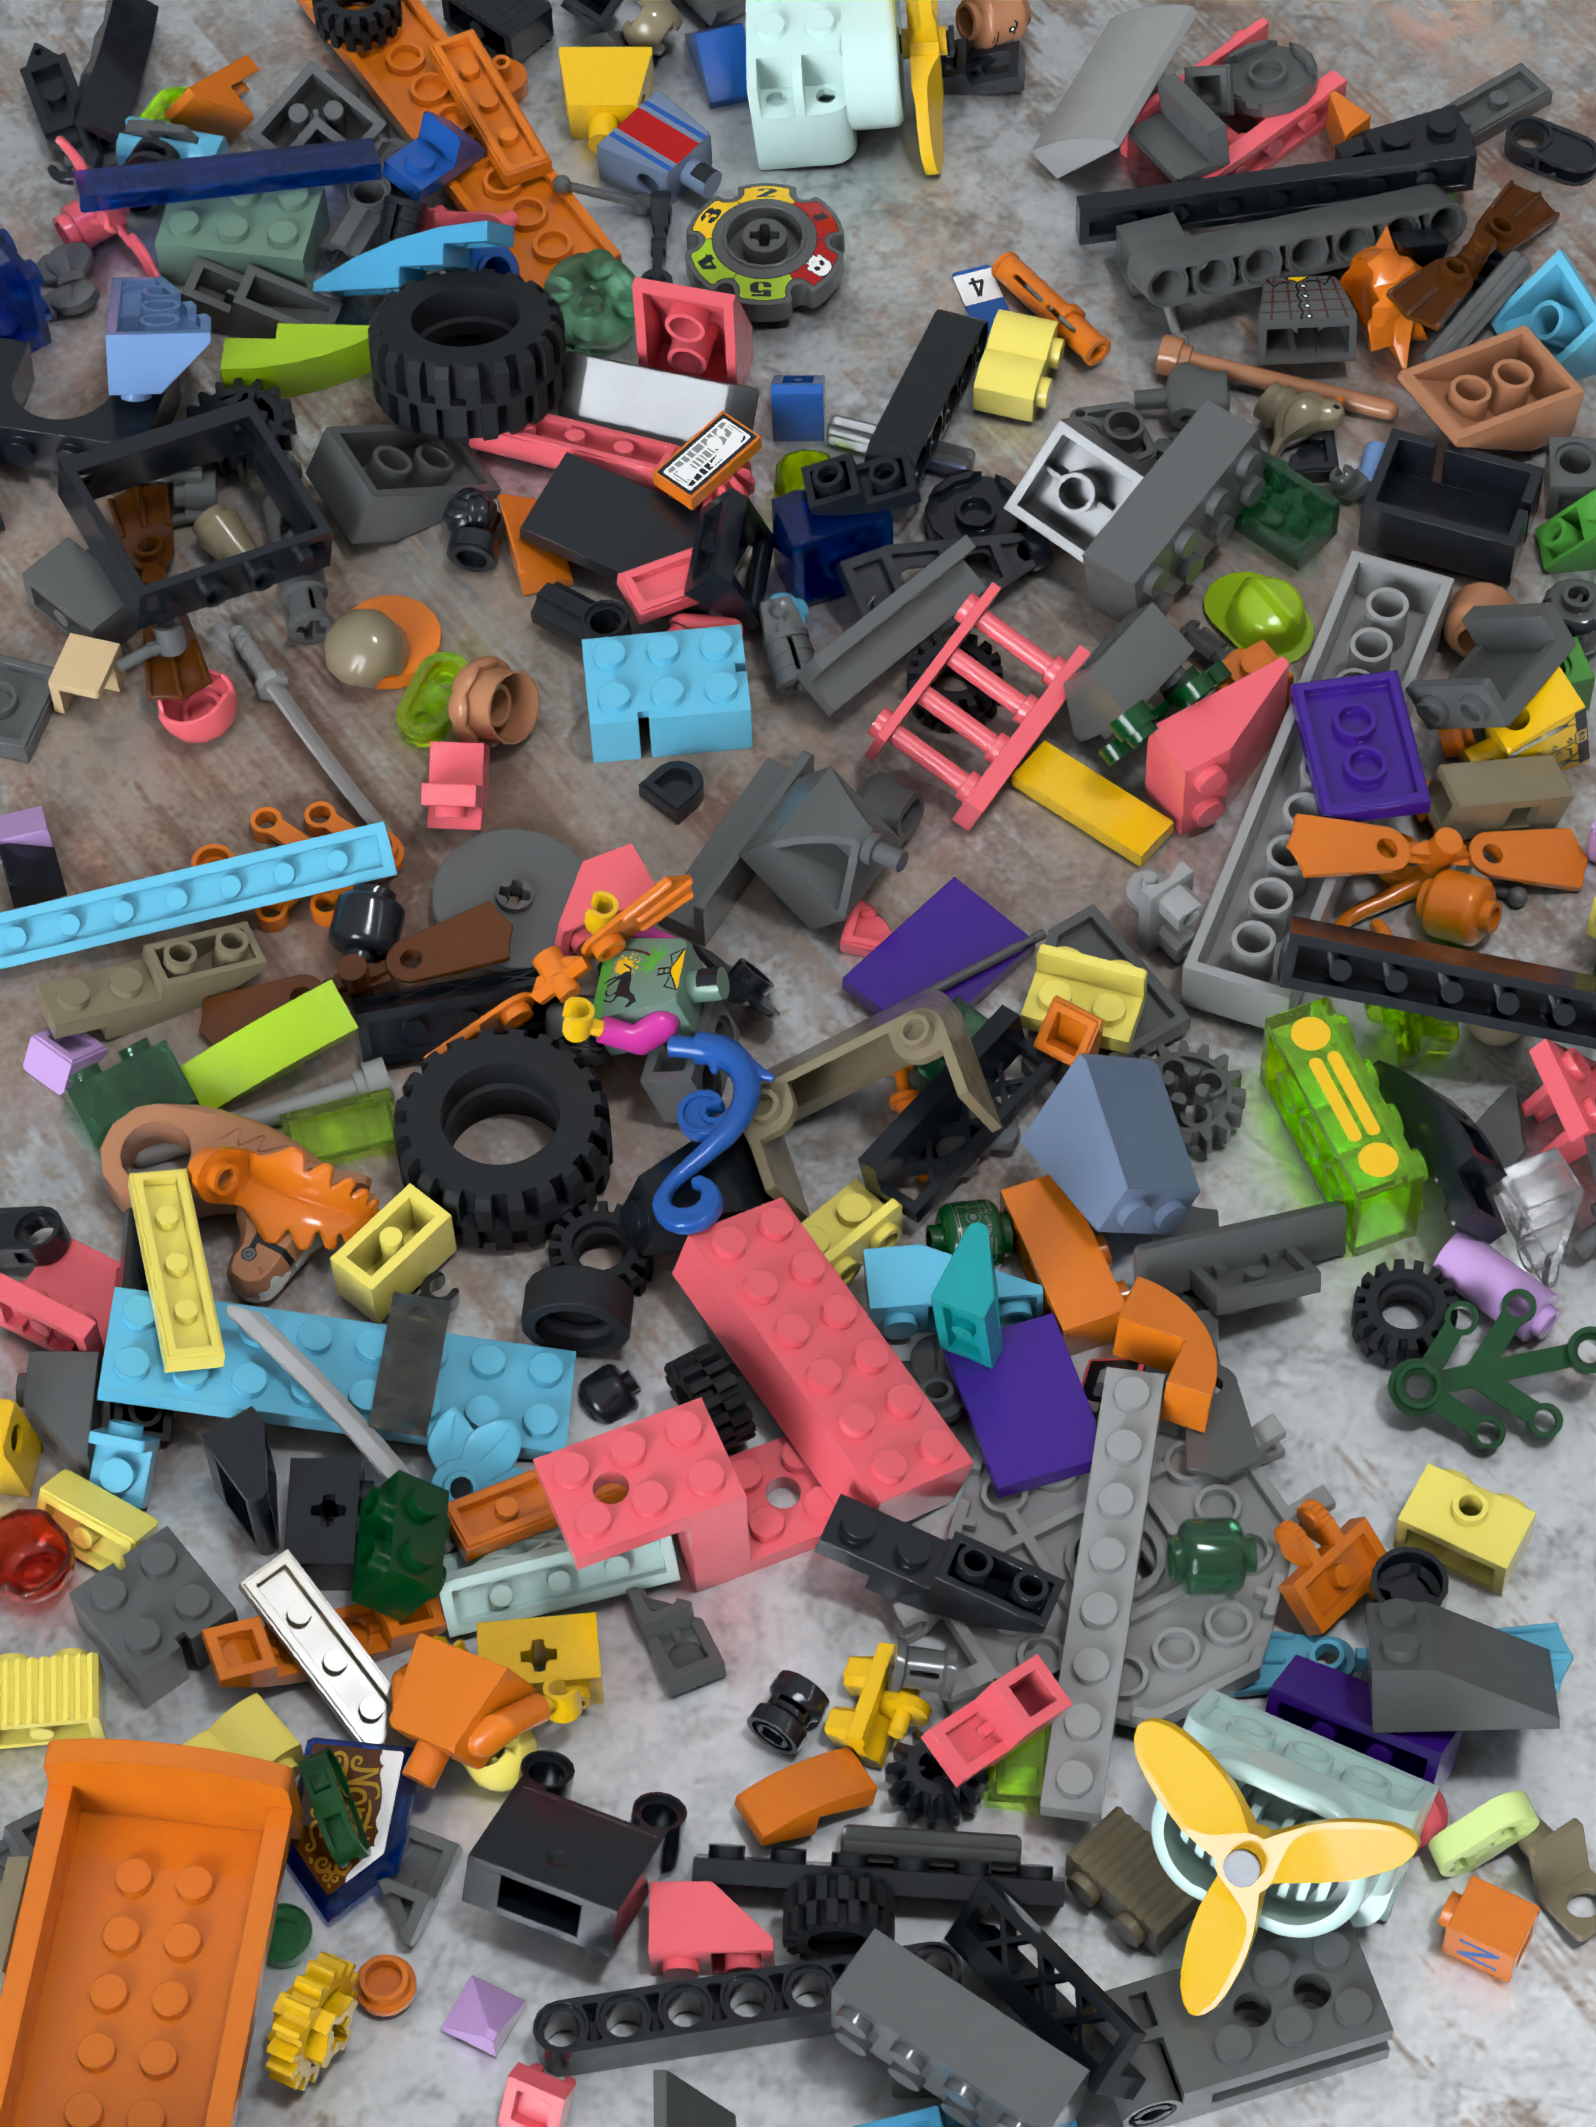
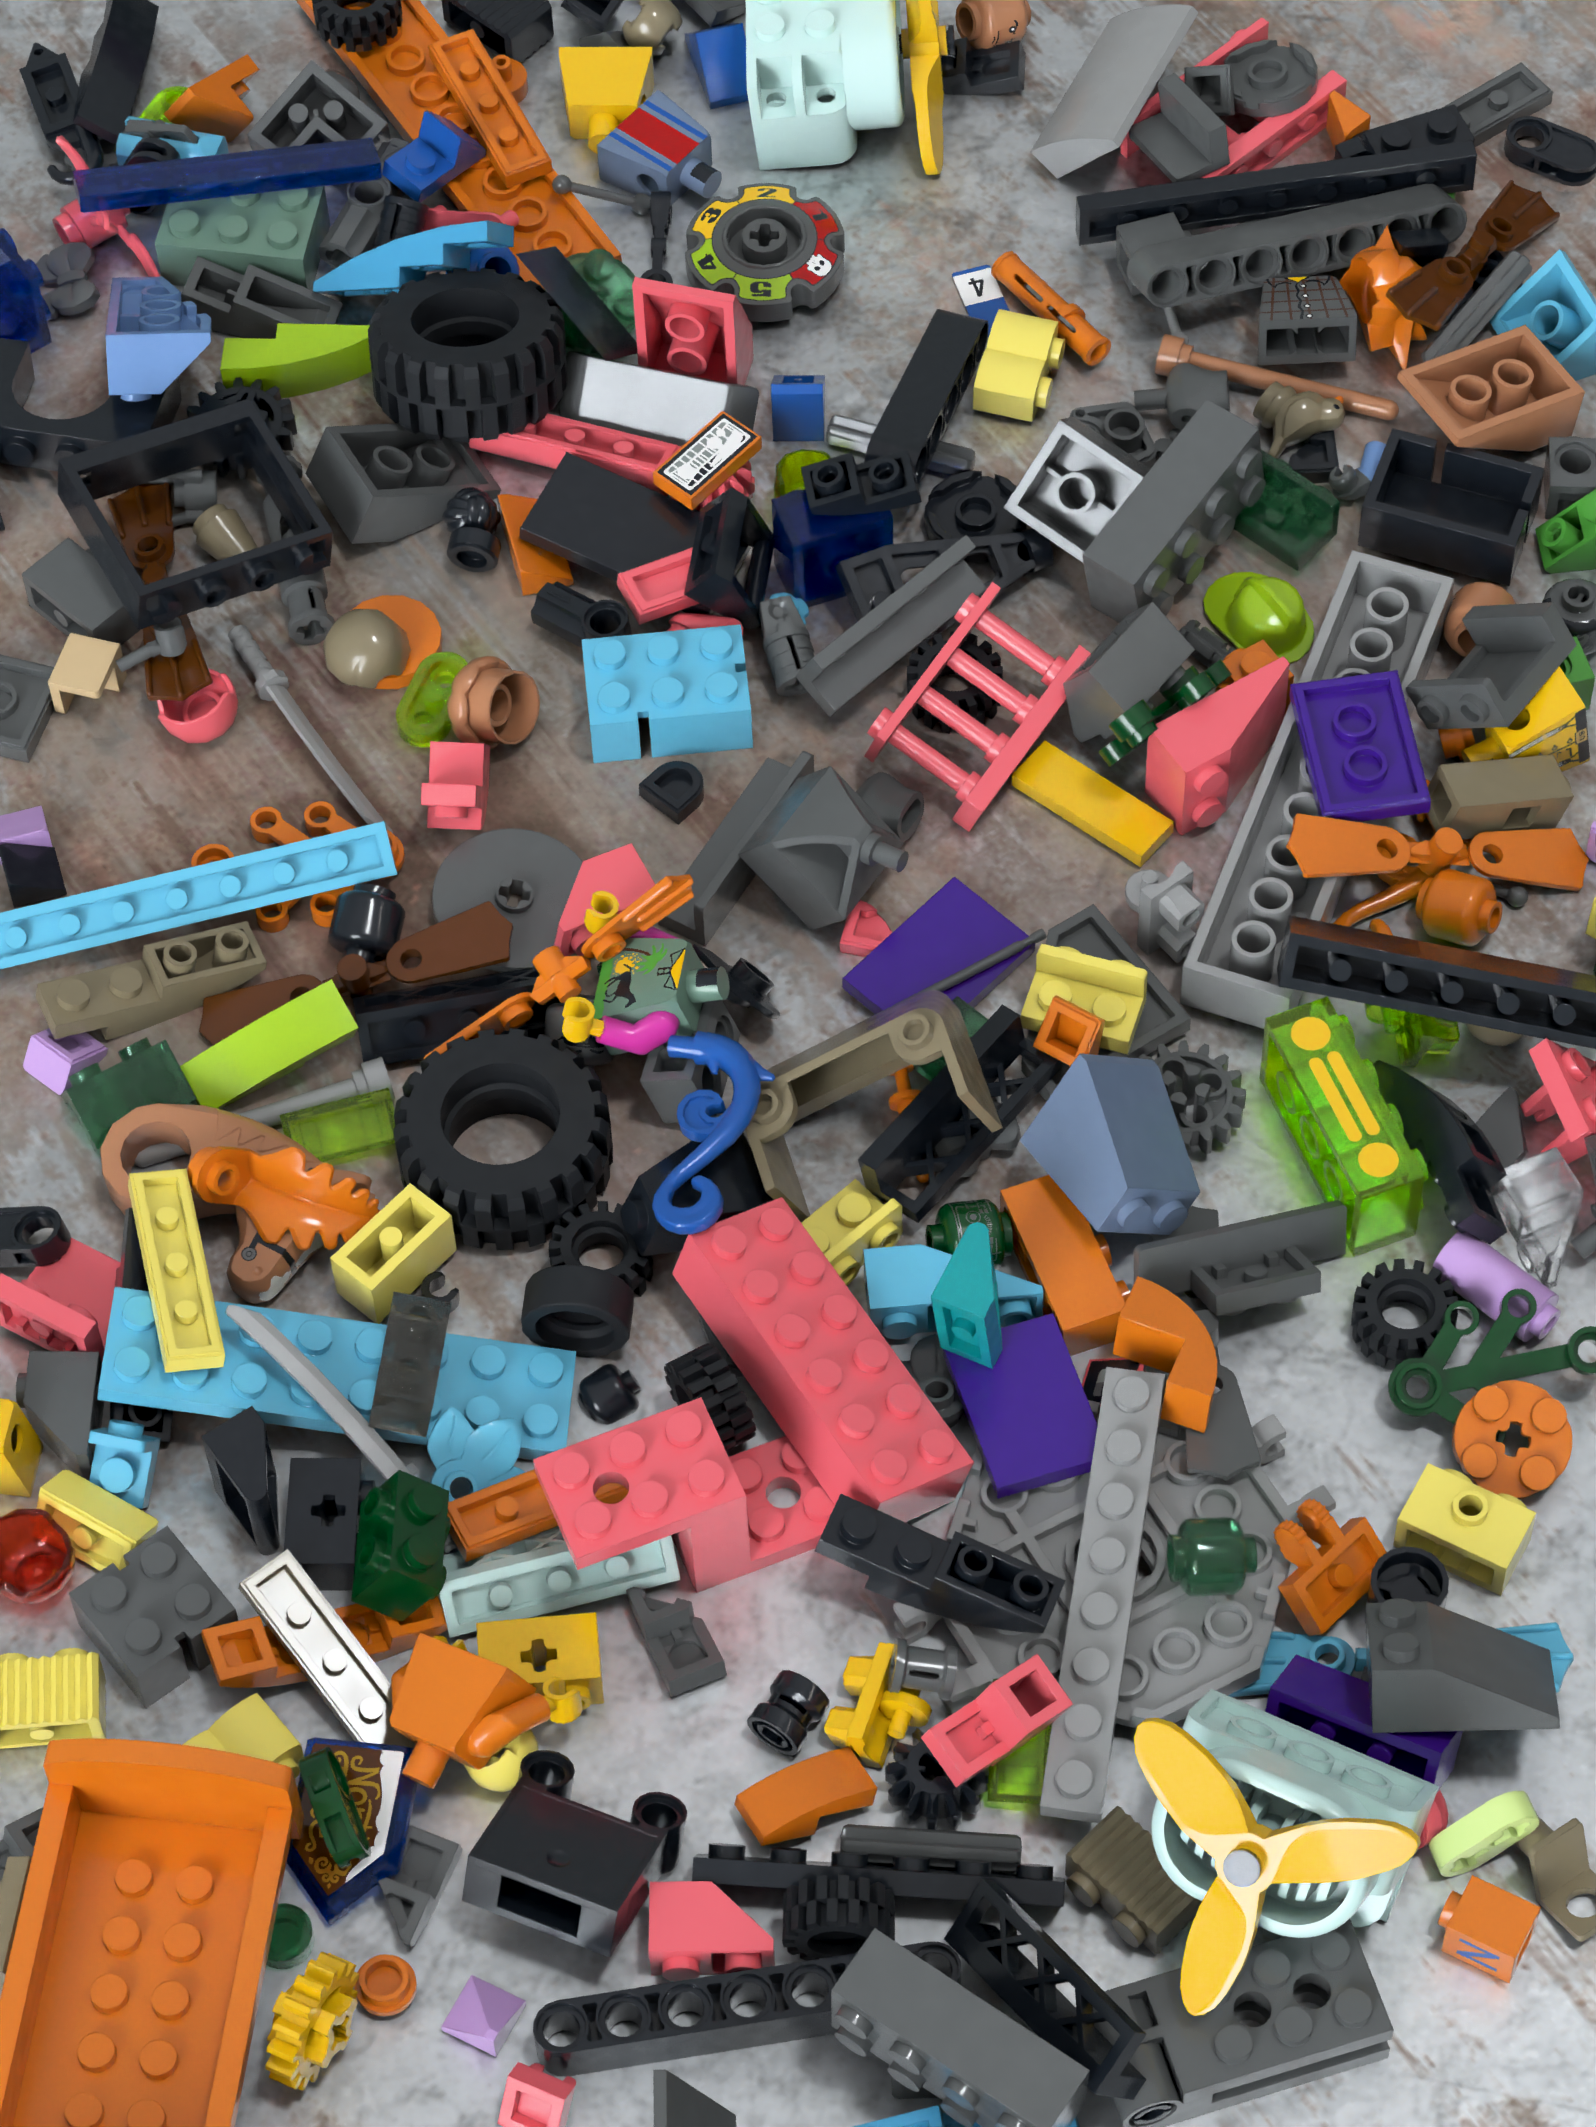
(580, 302): none -> black sticker
(1540, 1420): none -> orange plate

